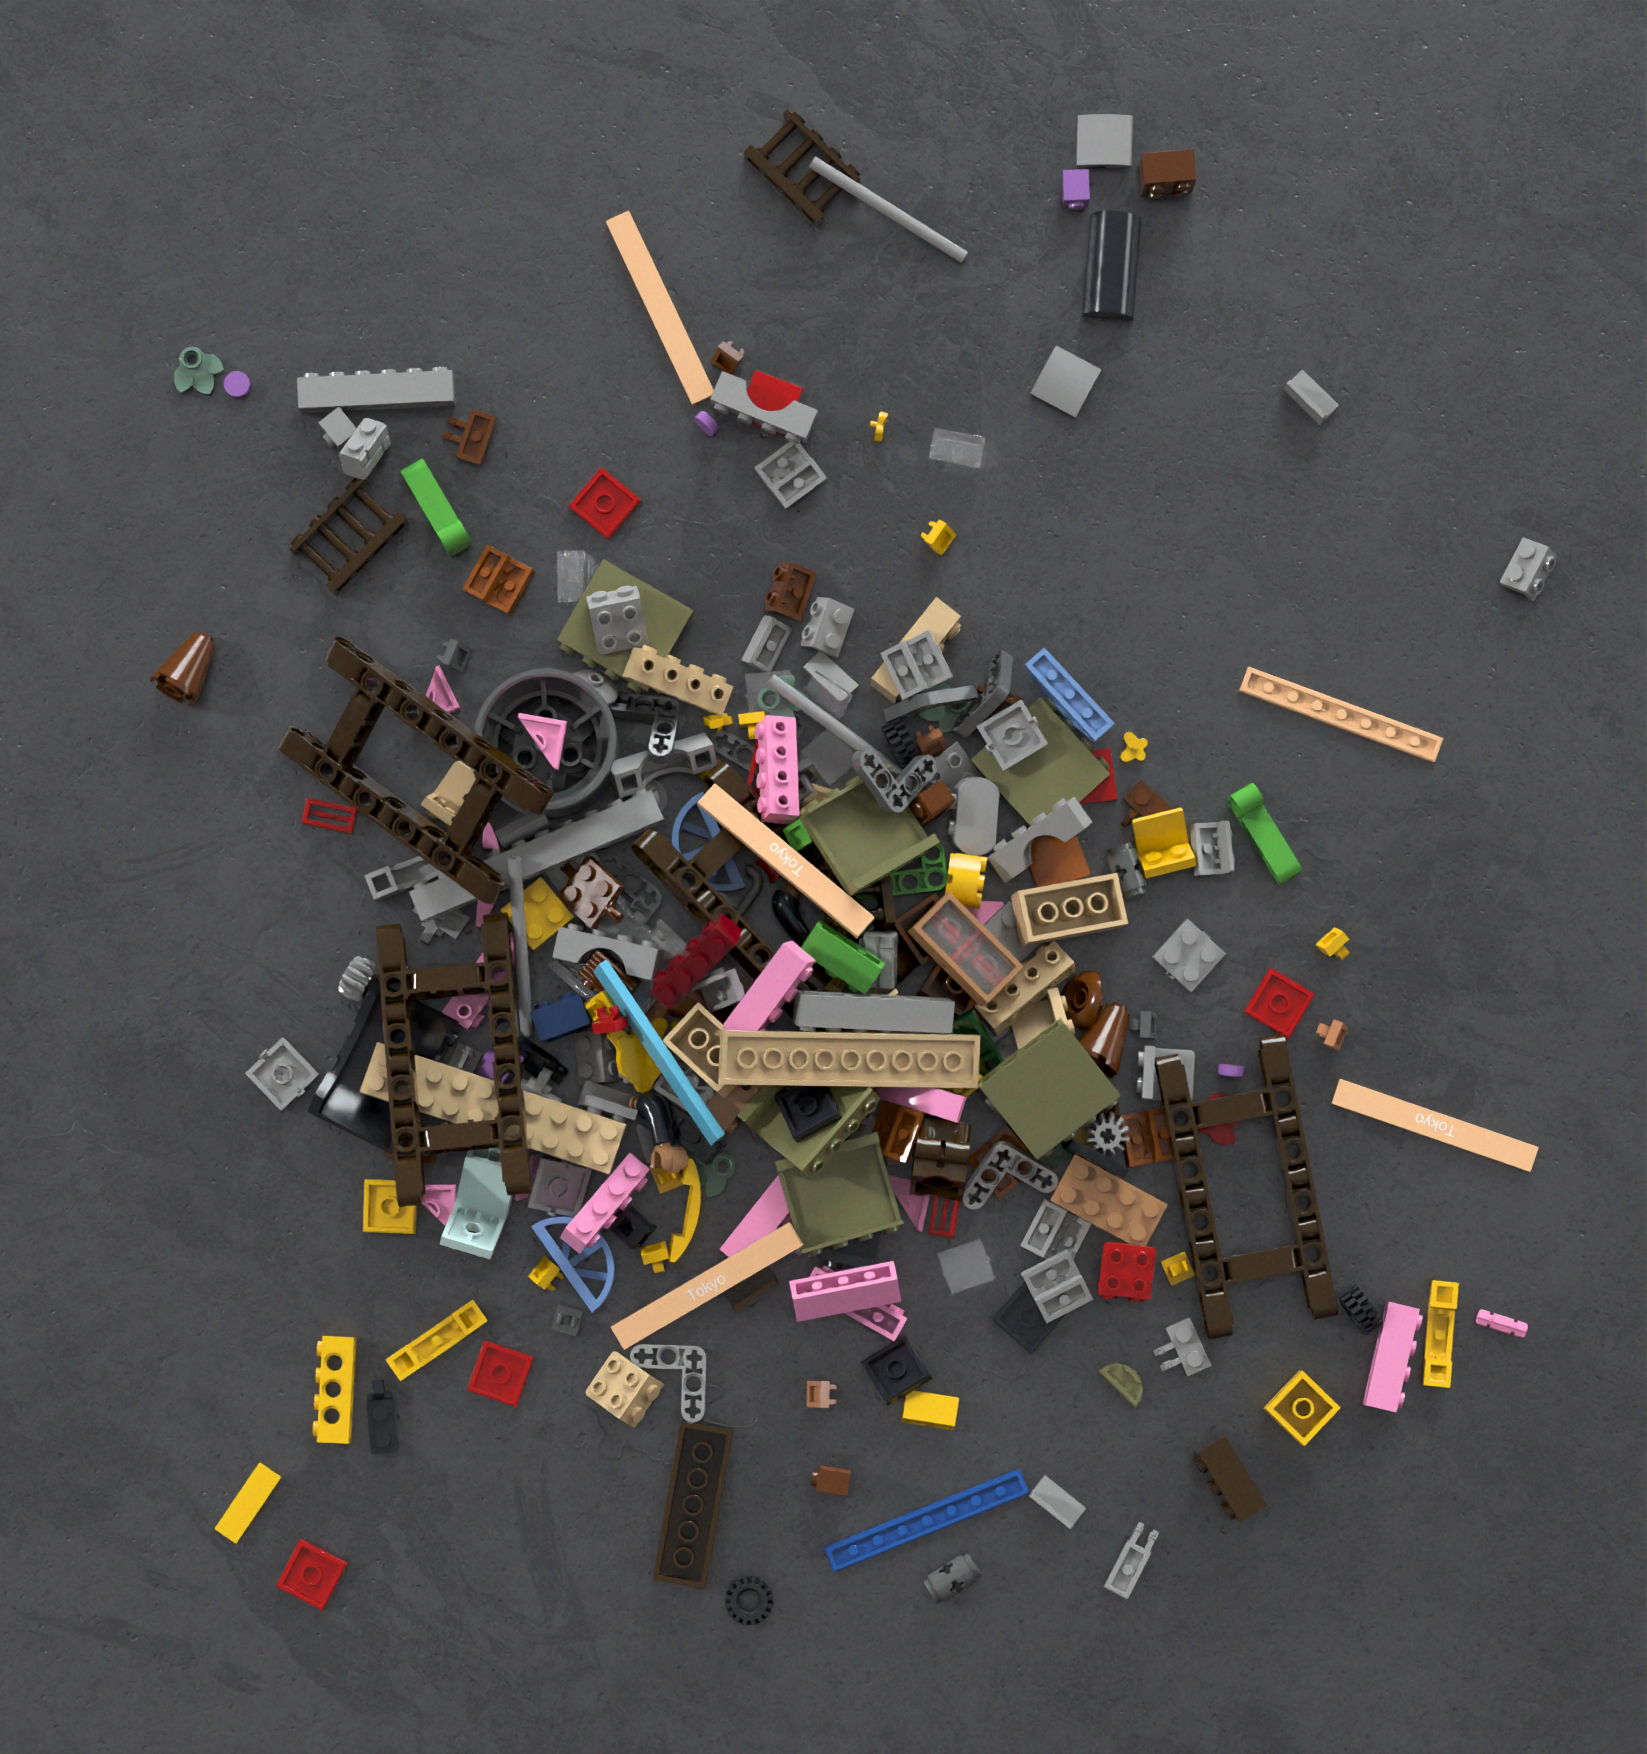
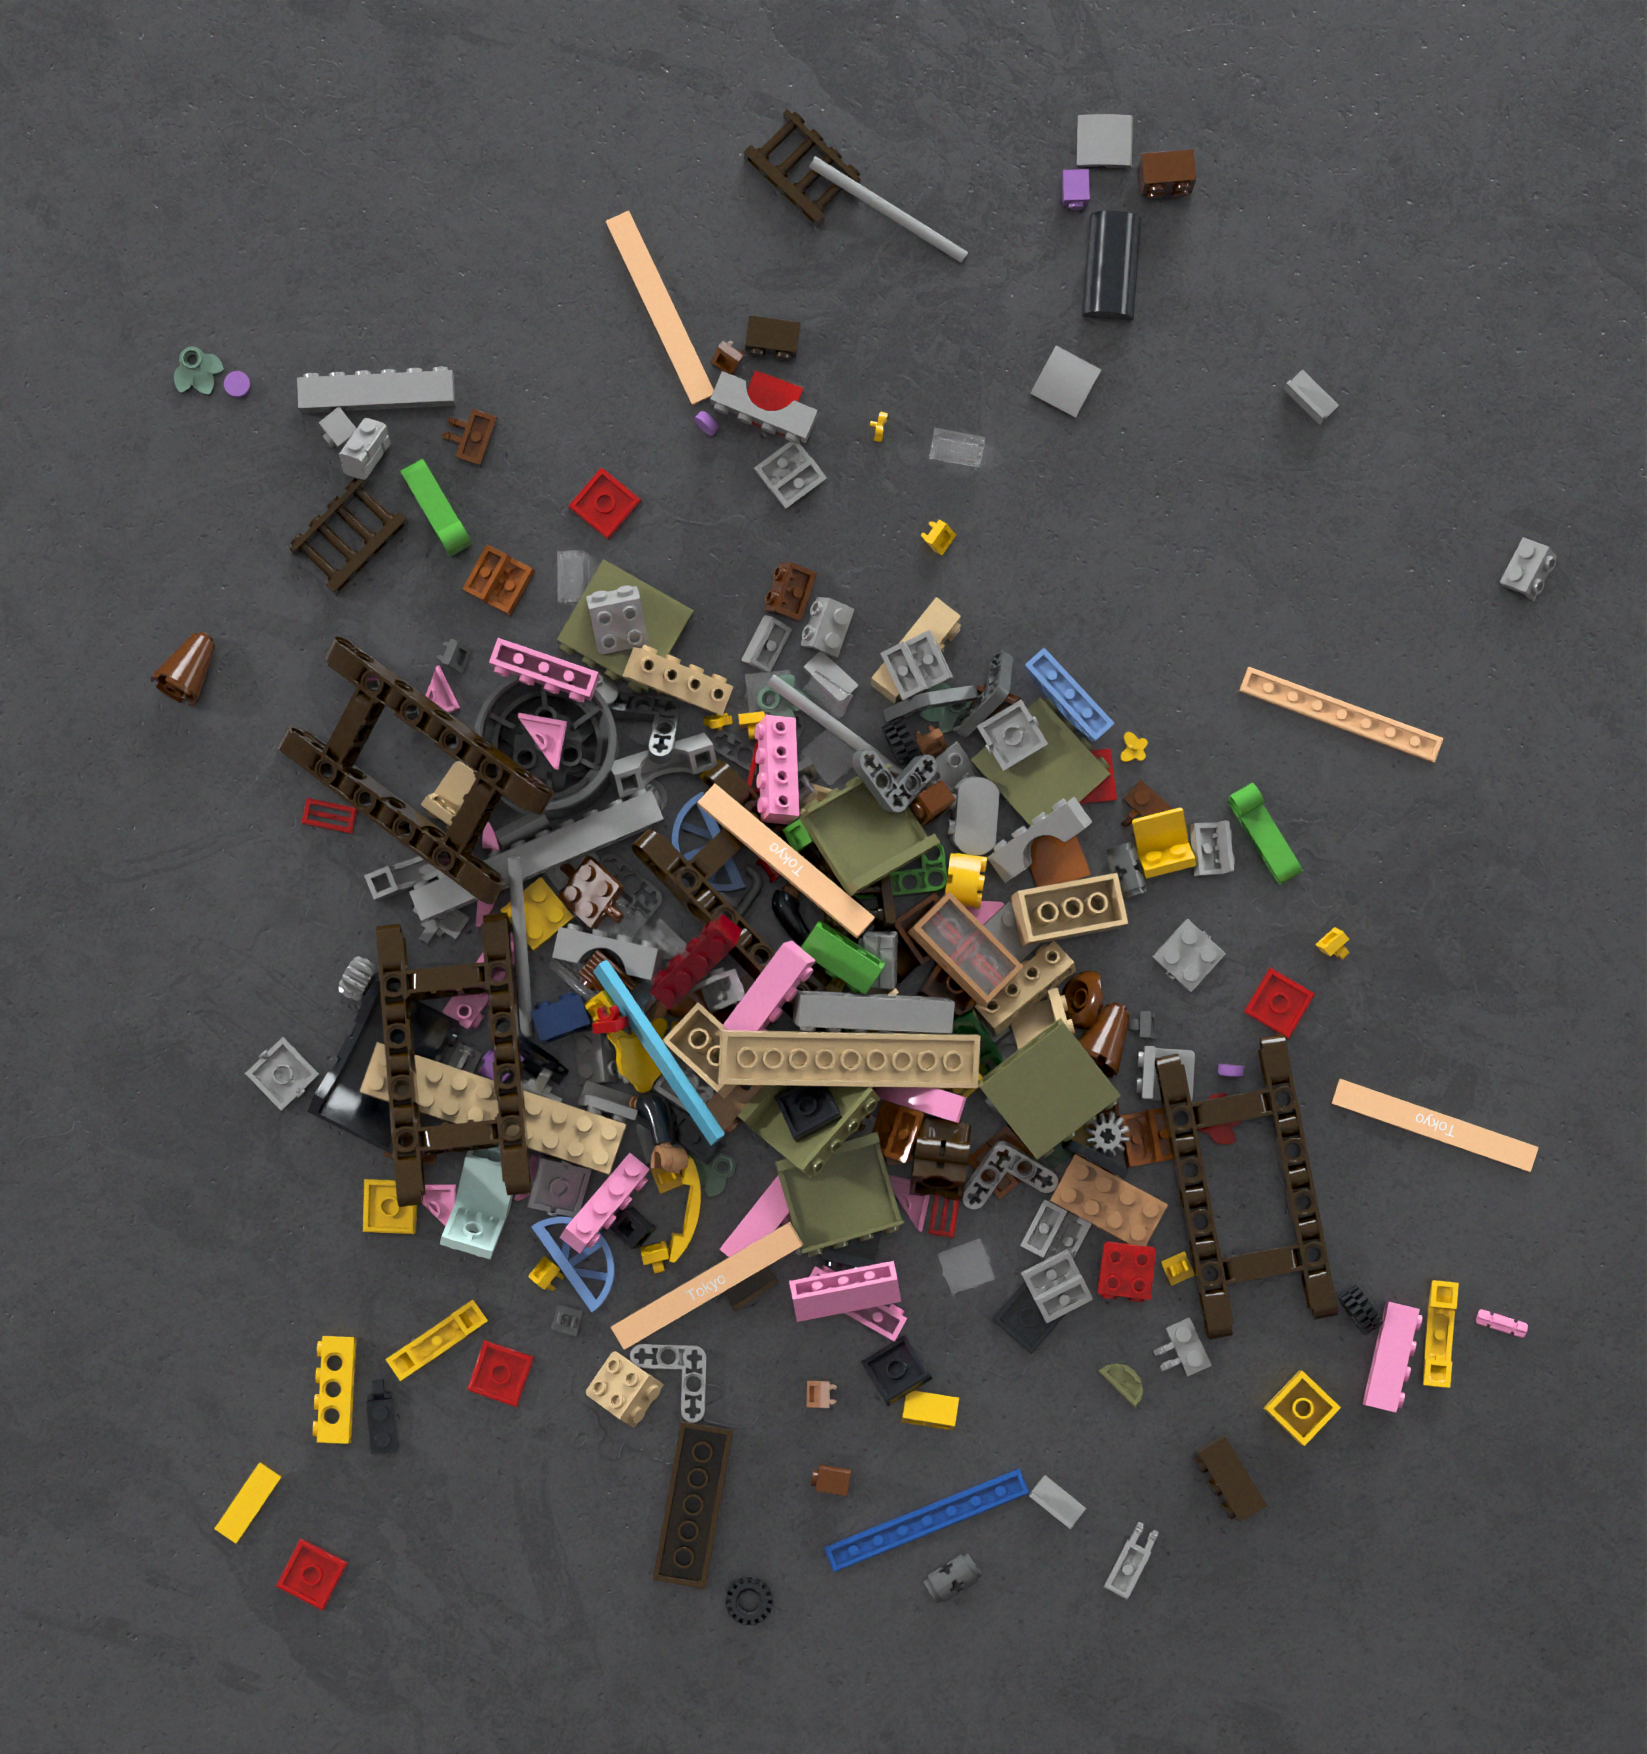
(543, 669): none -> bright pink brick
(772, 337): none -> dark brown brick
(1334, 1034): nougat tile -> none

